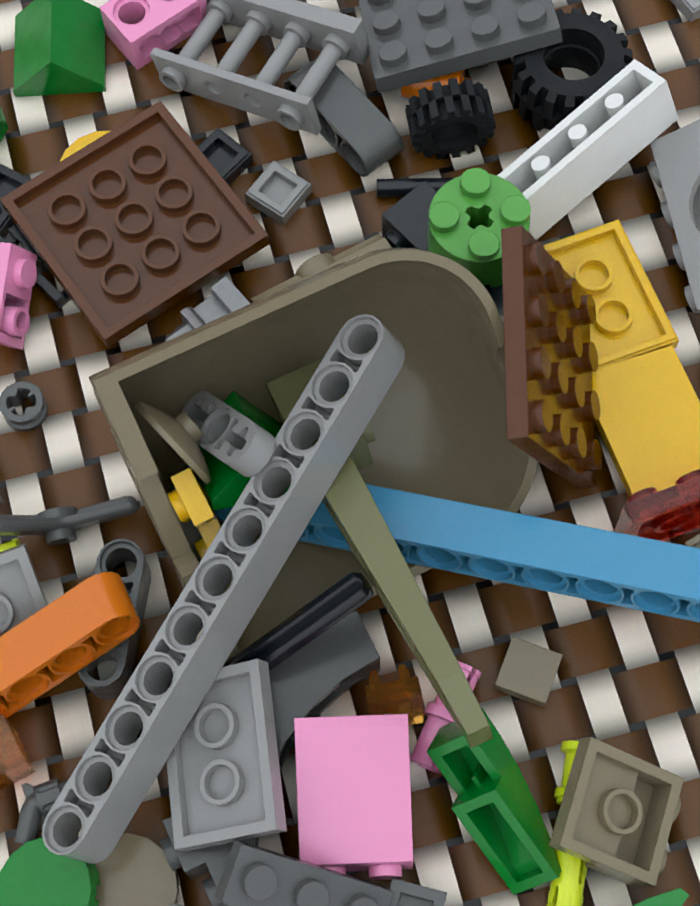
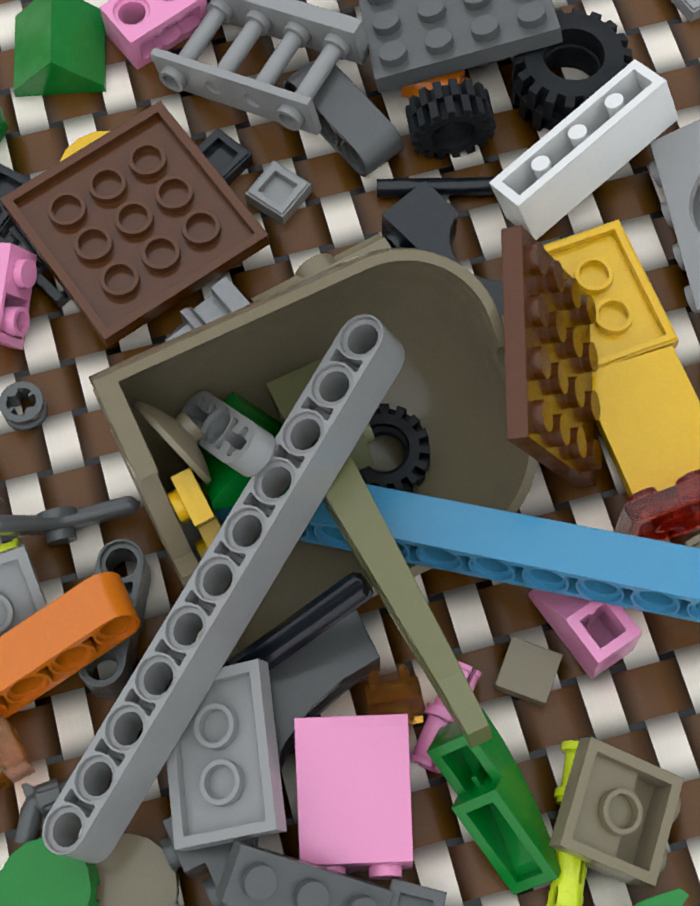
(415, 444): none -> black tyre
(469, 218): bright green brick -> none
(591, 630): none -> bright pink slope

